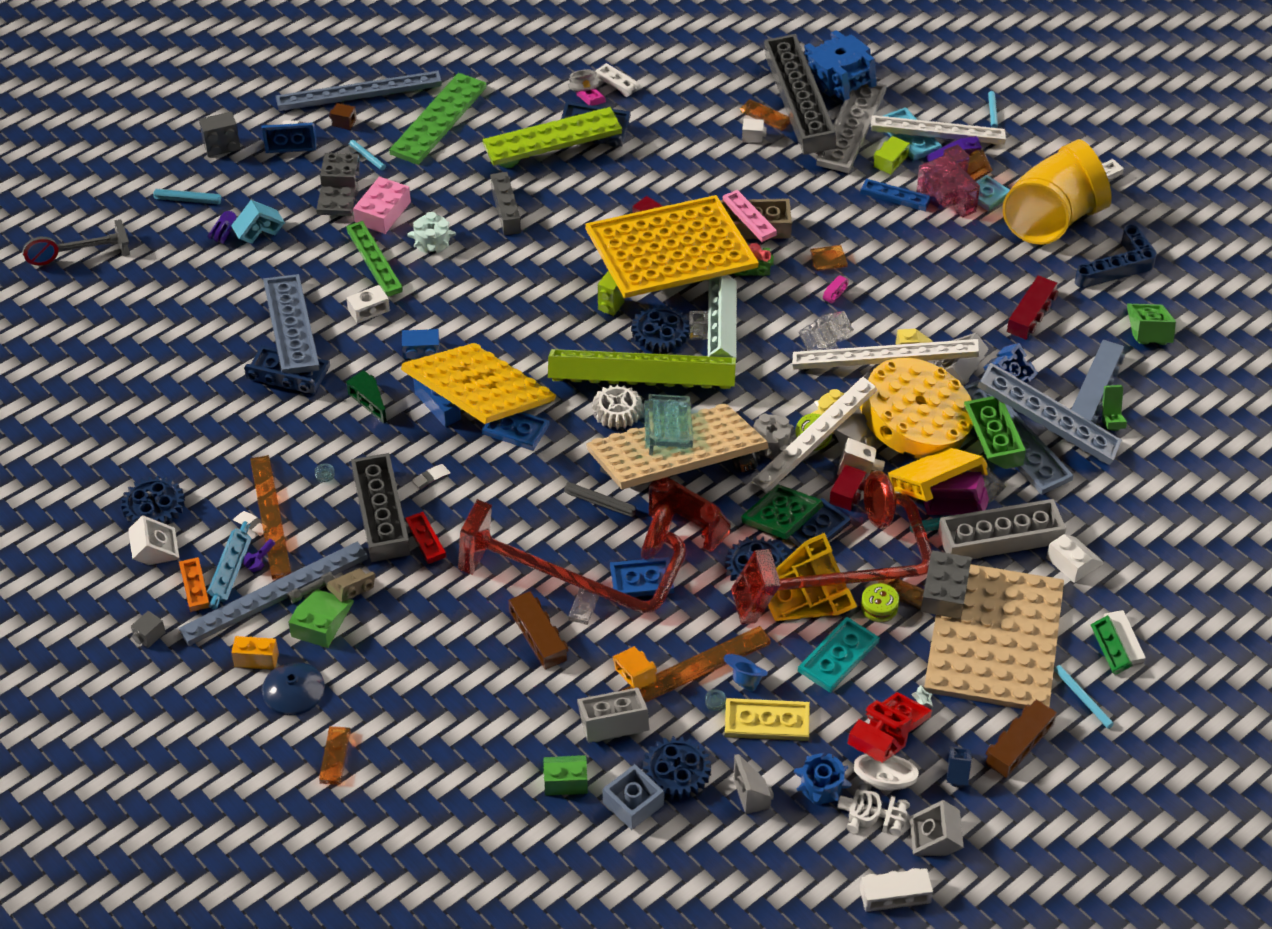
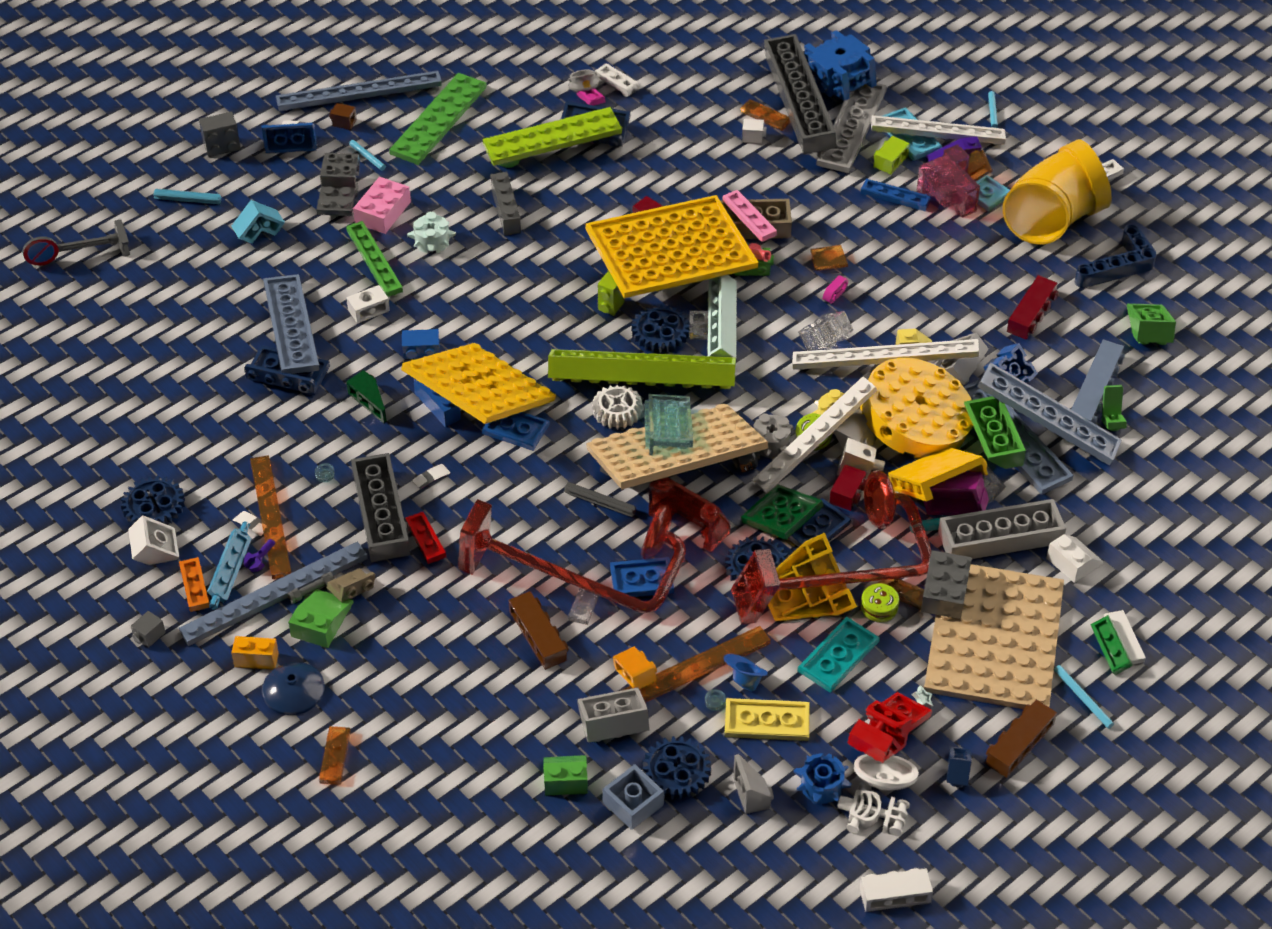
(223, 227): dark purple arm -> none
(936, 830): light grey slope -> none

